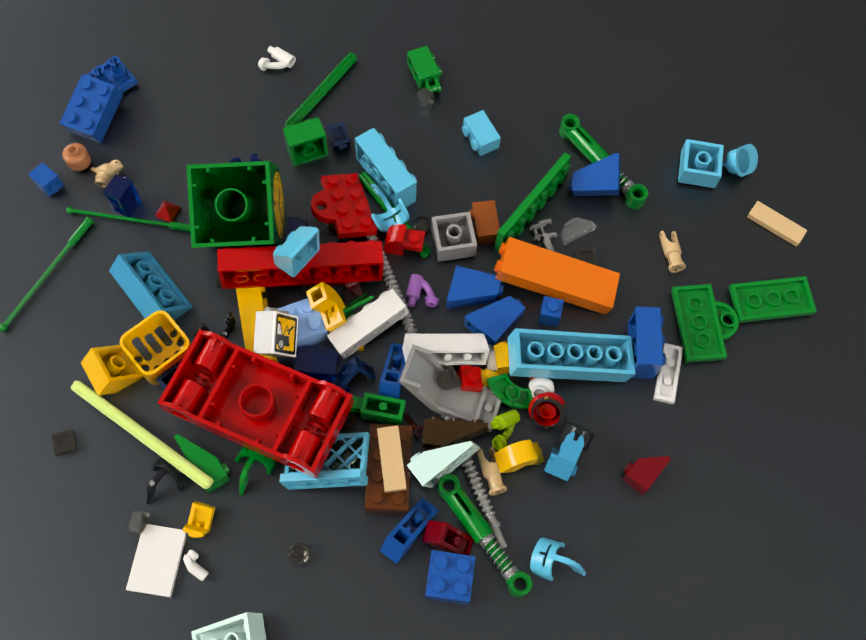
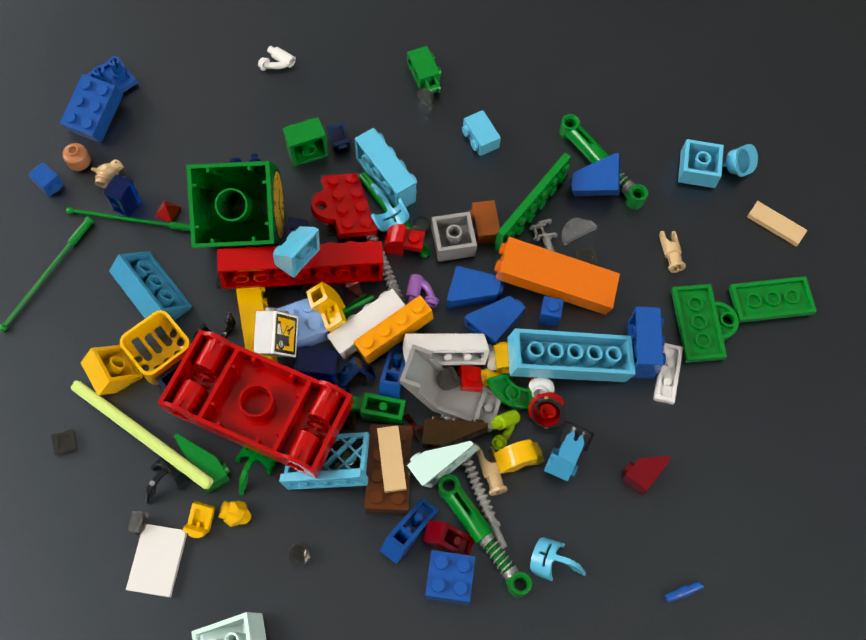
(194, 568): white arm -> none
(234, 513): none -> yellow rock
(322, 89): green axle -> none
(393, 329): none -> light orange brick
(684, 591): none -> blue piece

